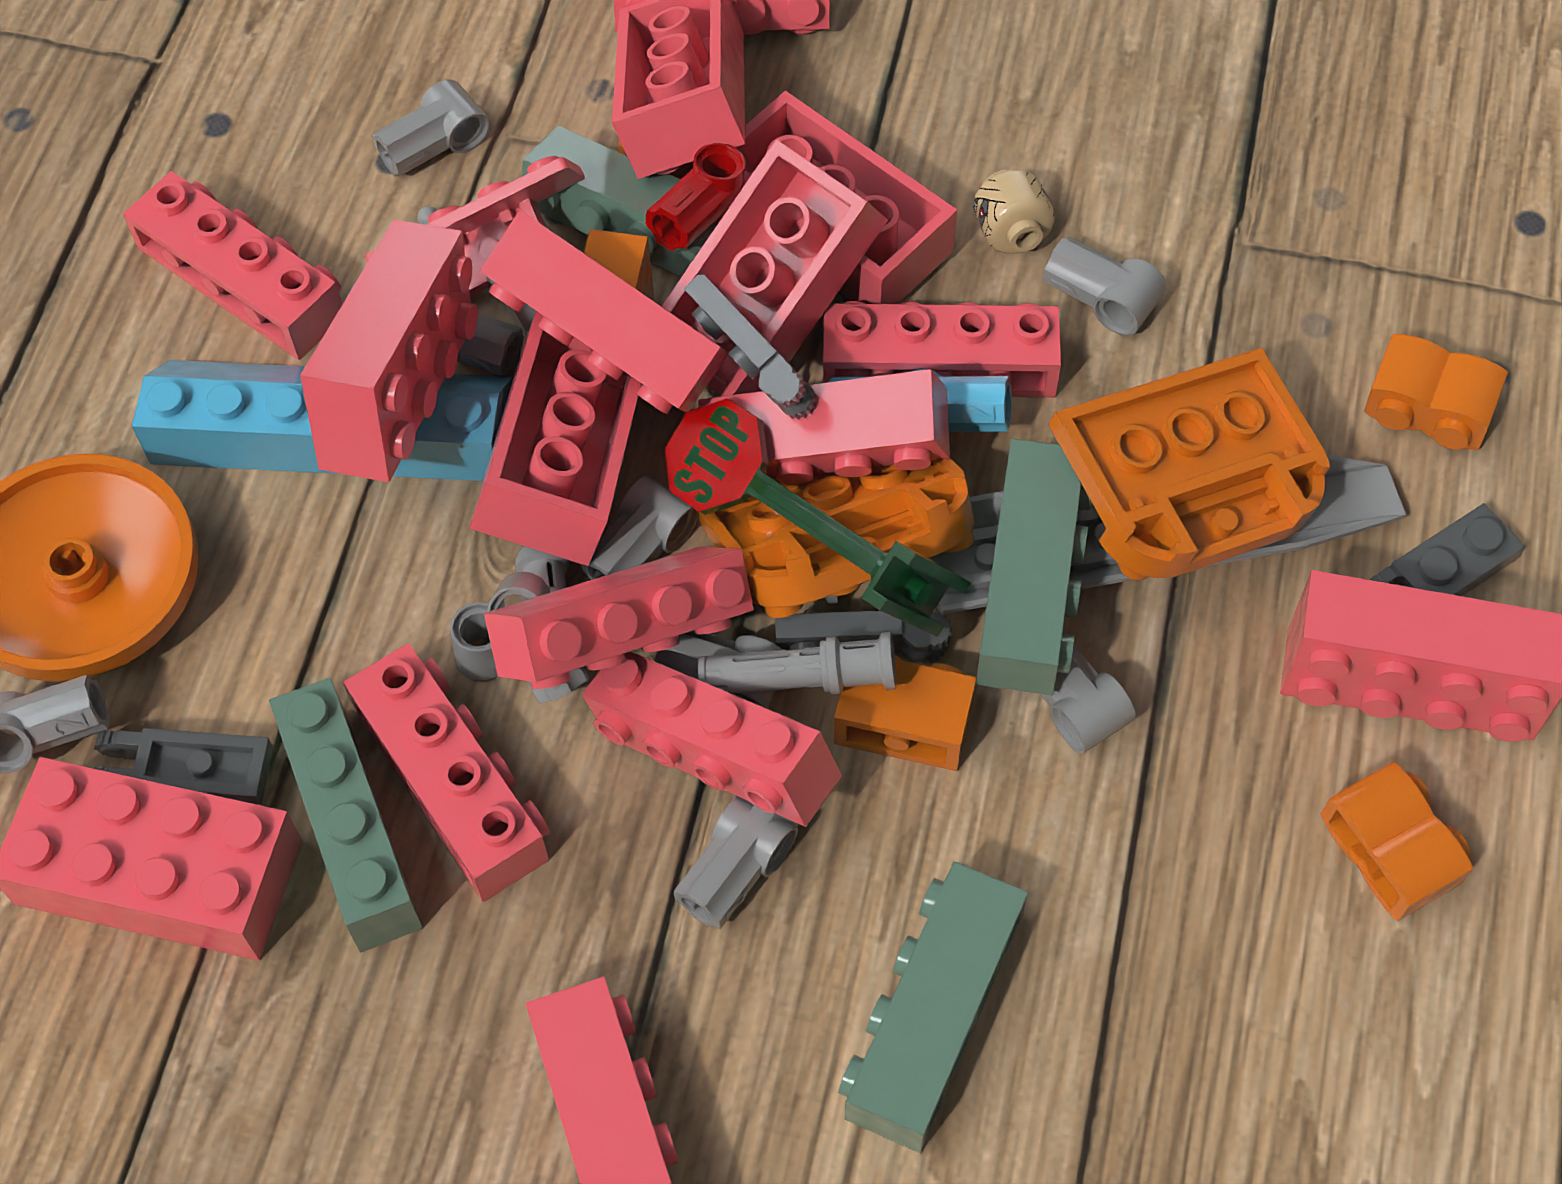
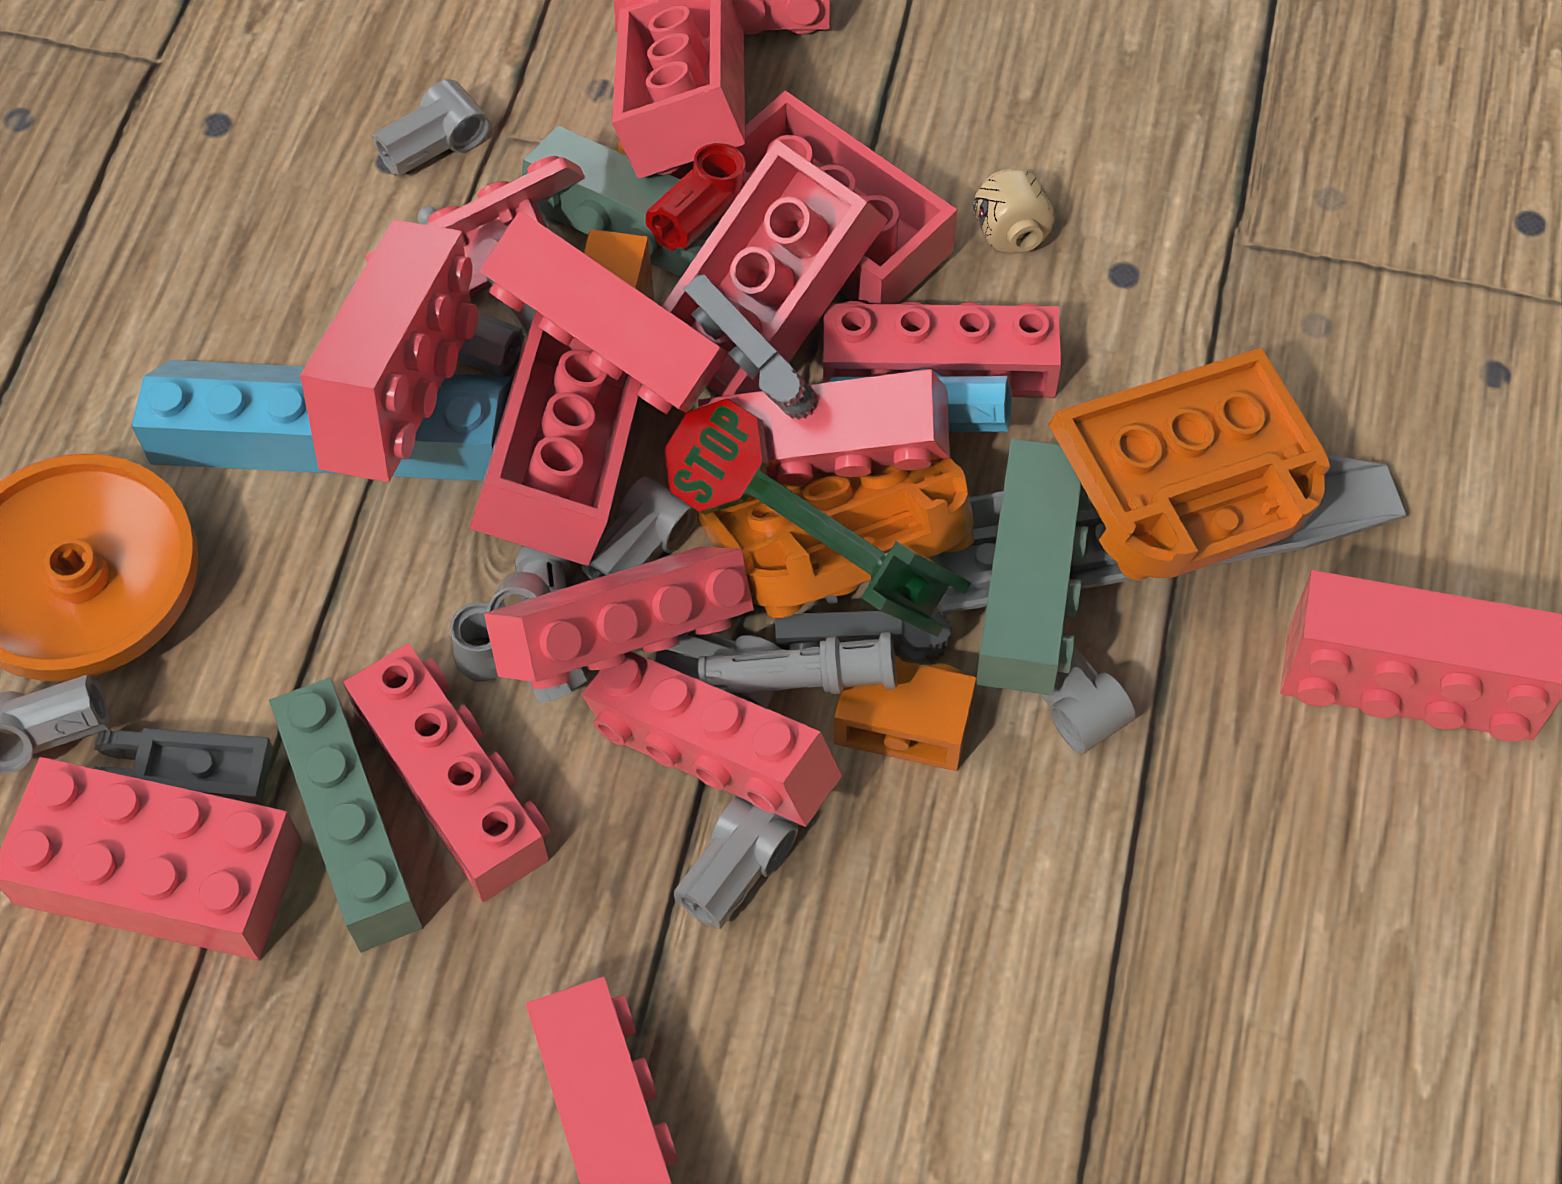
(235, 263): coral brick -> none
(934, 1007): sand green brick -> none
(1117, 291): light grey piece -> none
(1397, 840): orange brick -> none
(1435, 392): orange brick -> none
(1457, 556): dark grey hinge -> none

